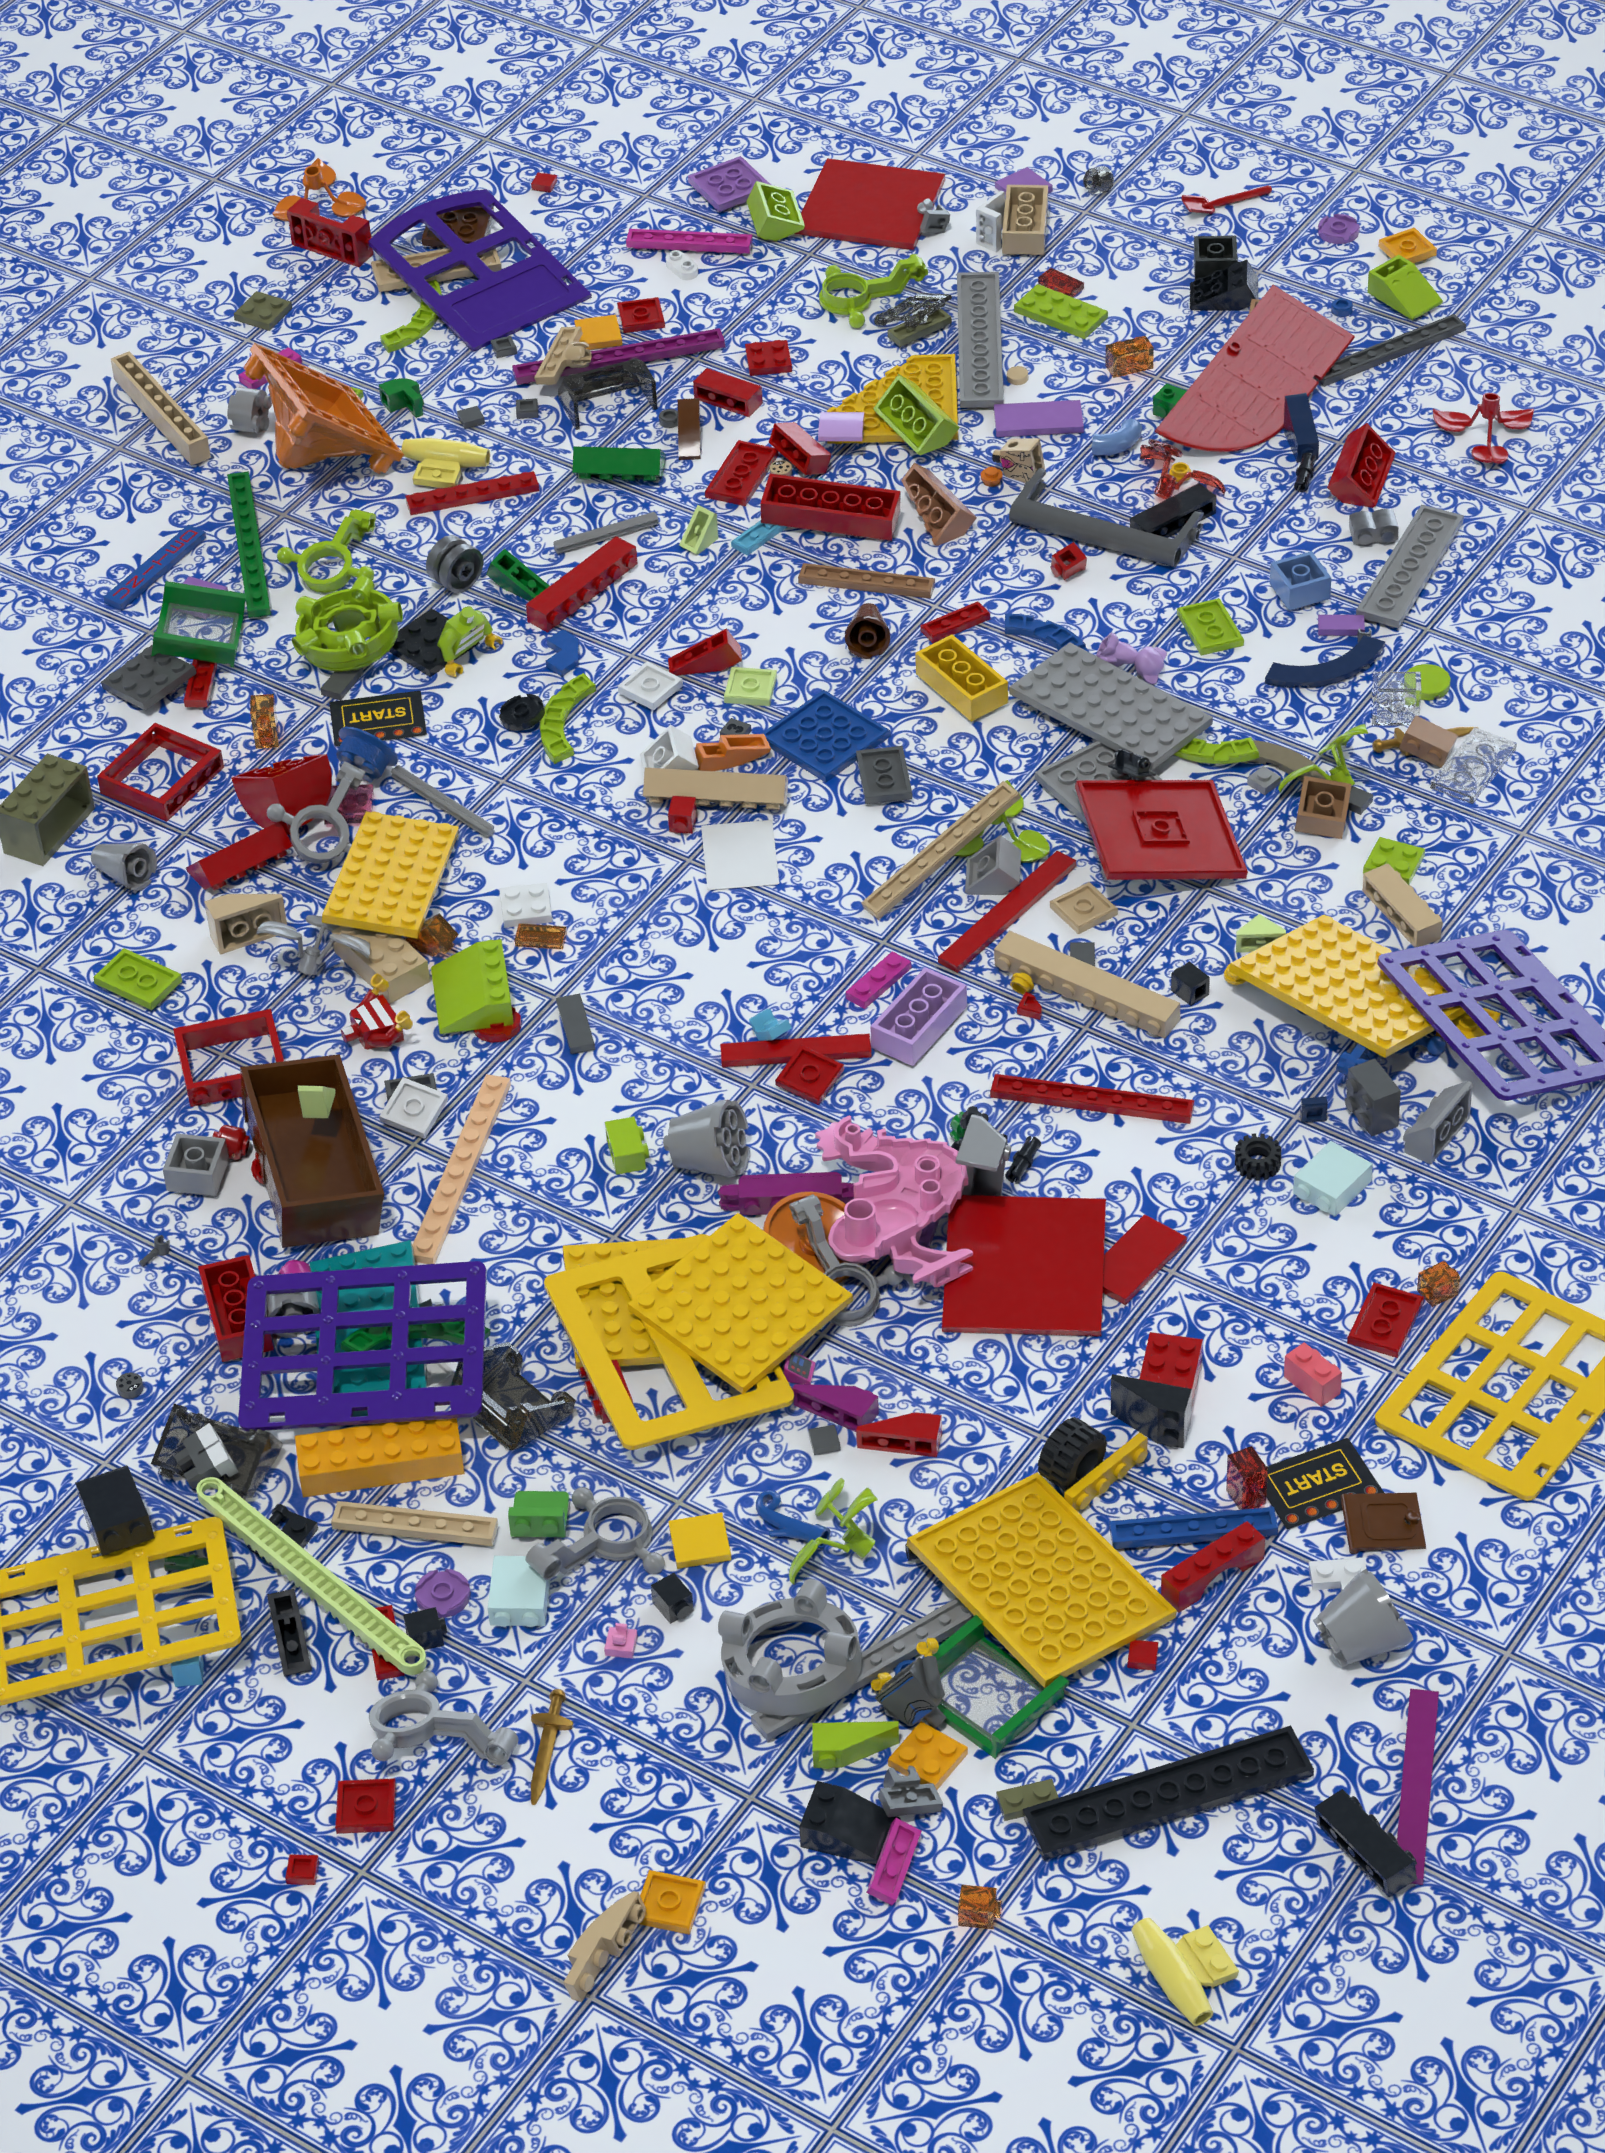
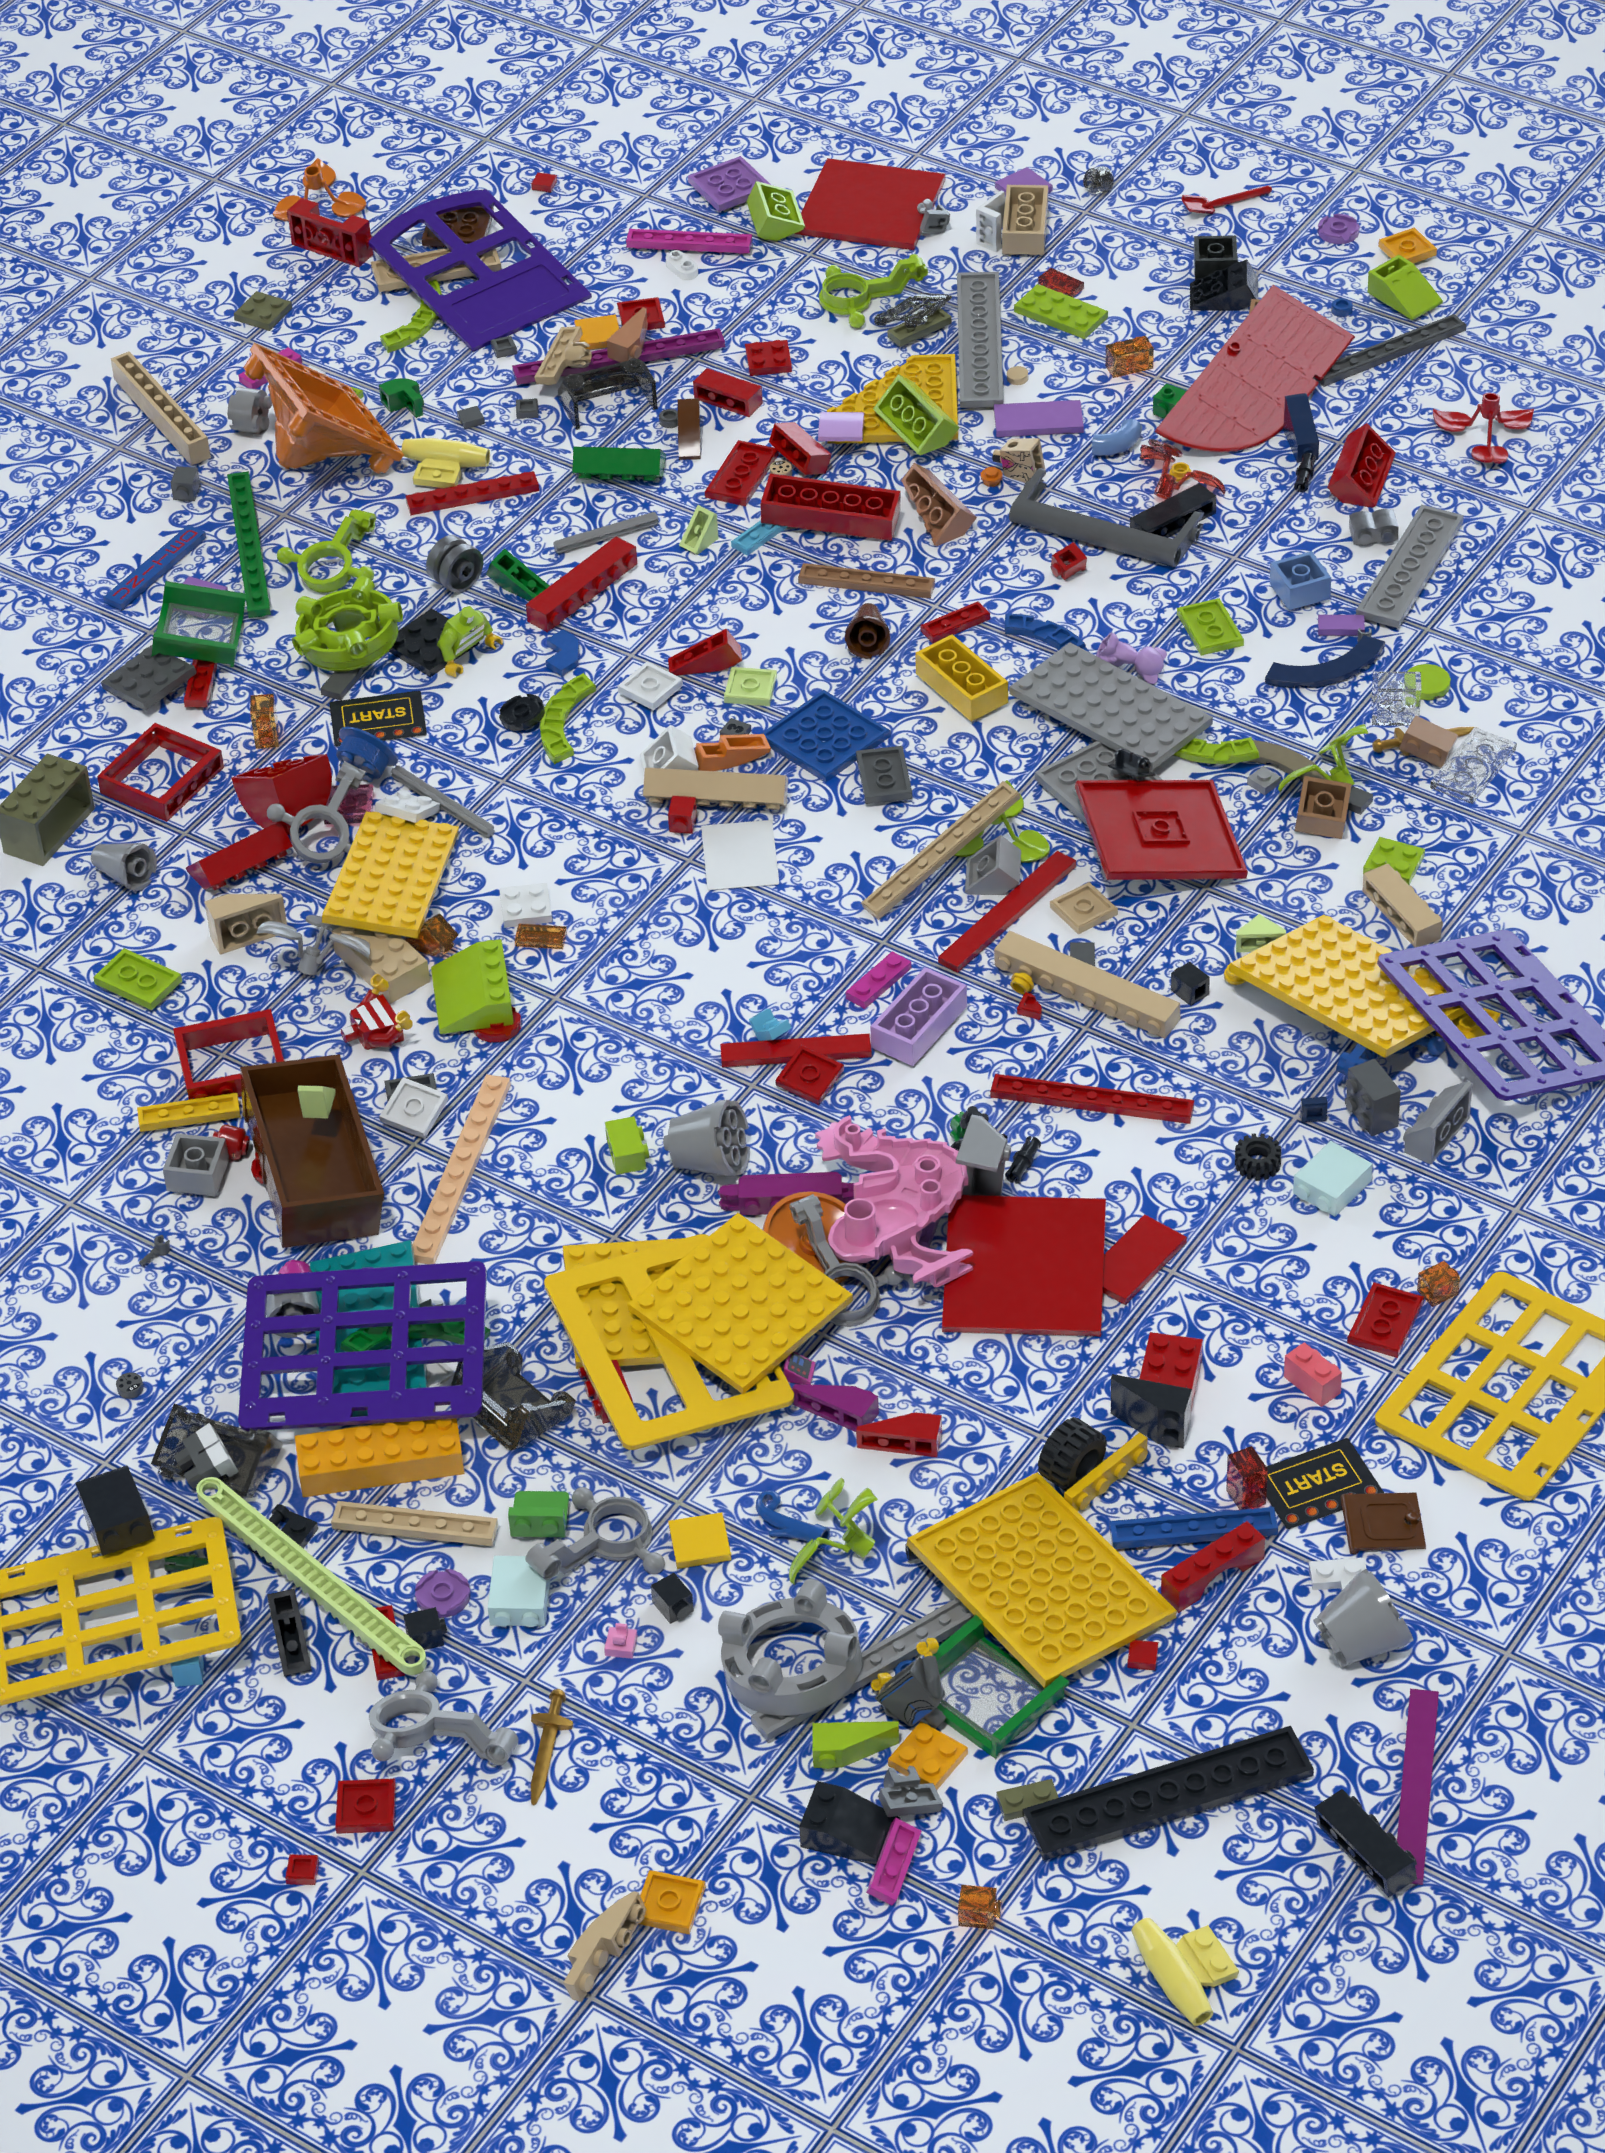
(185, 483): none -> dark grey brick
(188, 1112): none -> yellow plate
(226, 1297): red brick -> none
(407, 806): none -> white plate
(575, 1023): dark grey tile -> none
(629, 339): none -> nougat slope
(824, 1439): dark grey tile -> none

